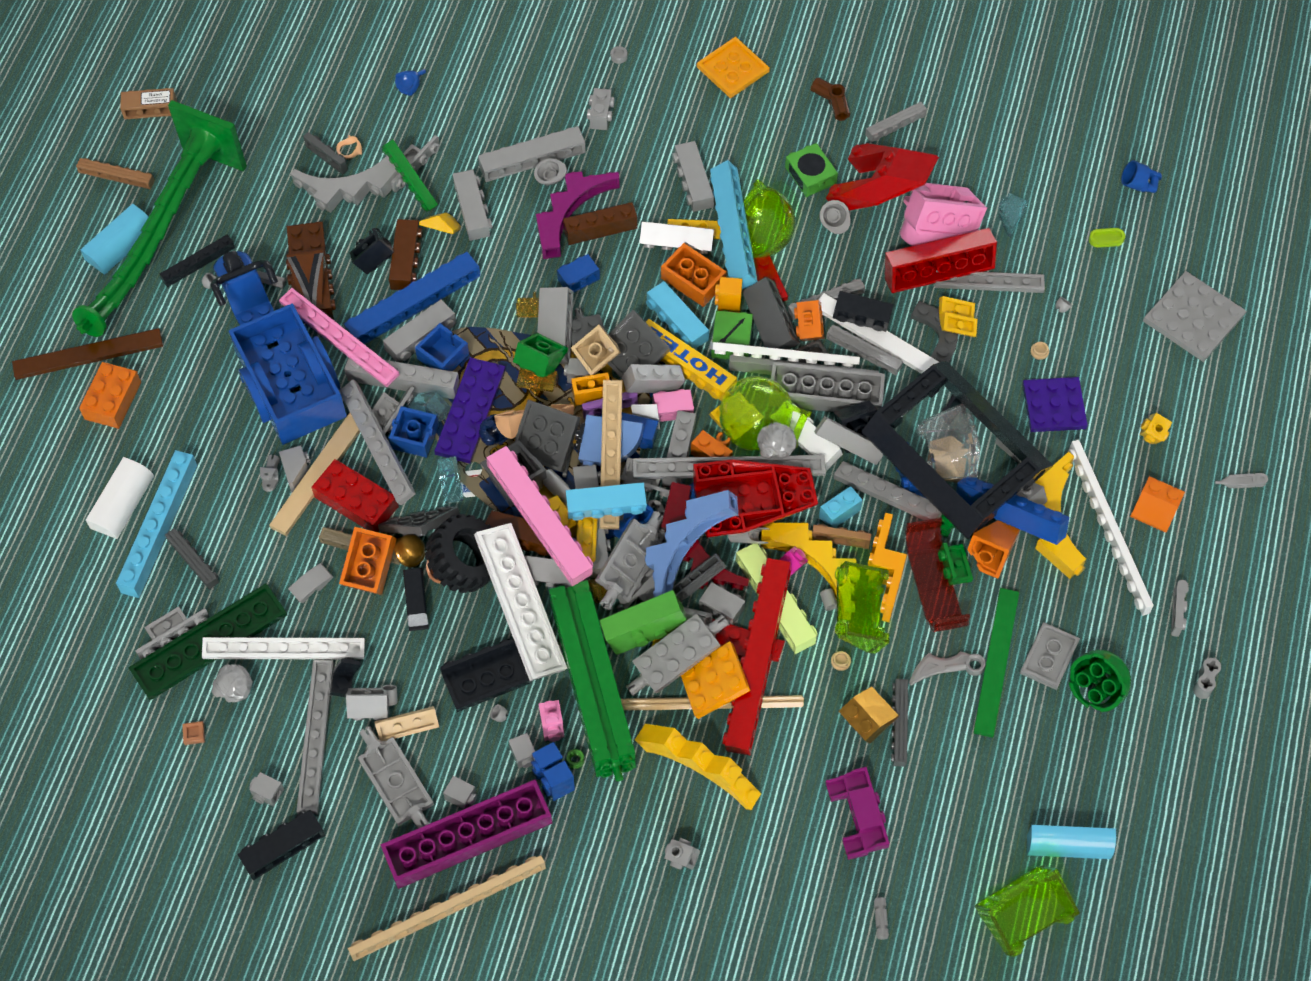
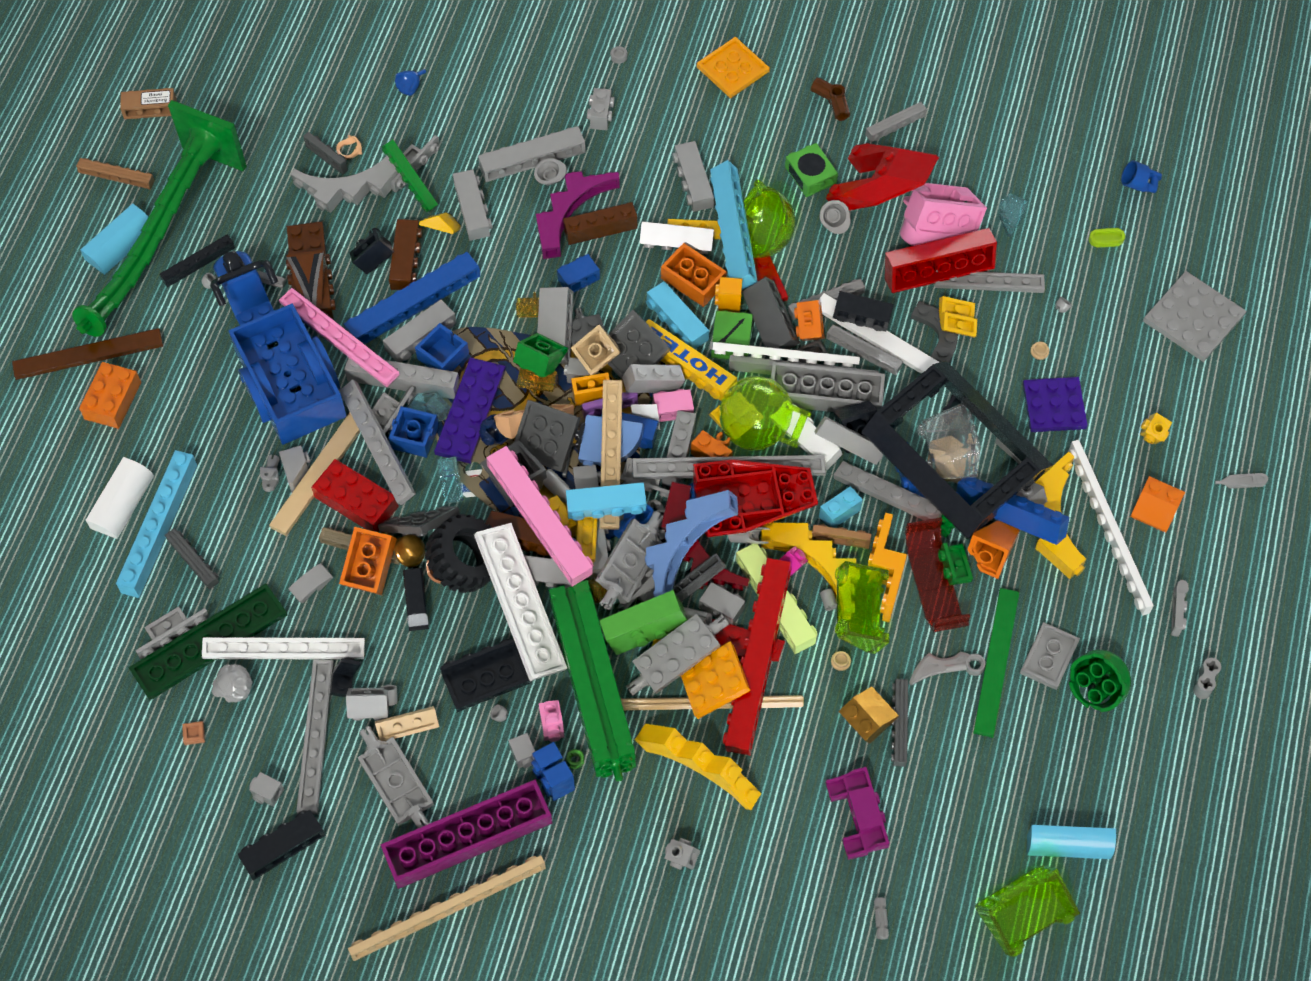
(460, 793): light grey brick -> none
(776, 440): light grey hair -> none

